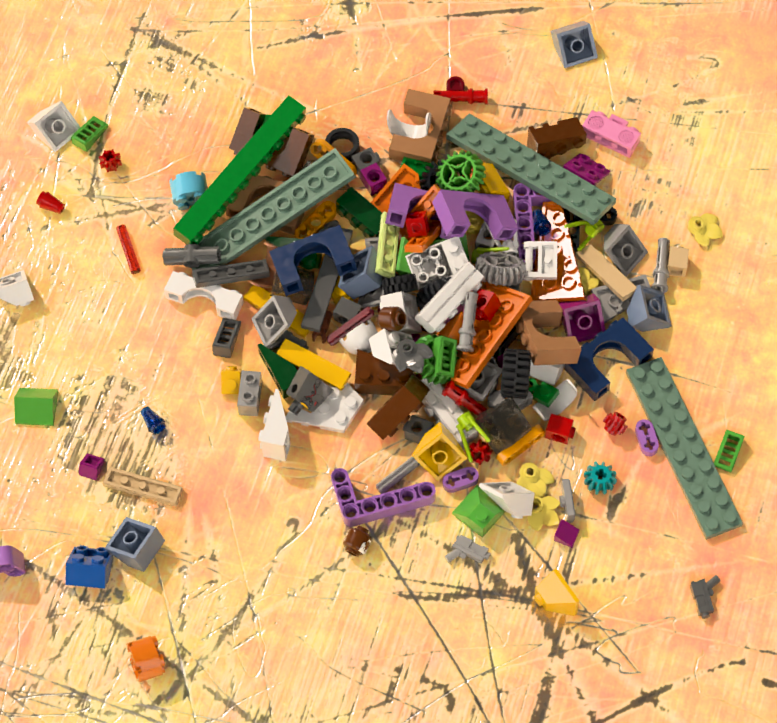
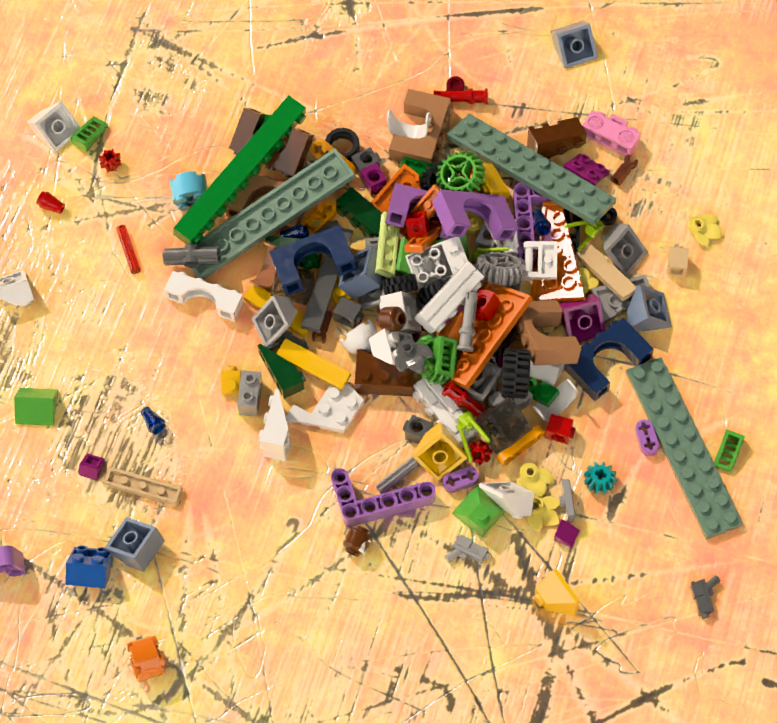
(222, 348): dark grey slope -> none
(230, 273): dark grey tile -> none
(299, 231): none -> clear blue cone
(307, 391): dark grey torso -> none
(341, 332): dark red axle -> none
(398, 408): reddish brown wedge -> none
(615, 423): red gear -> none
(623, 171): none -> copper bar
(661, 272): light grey pin -> none

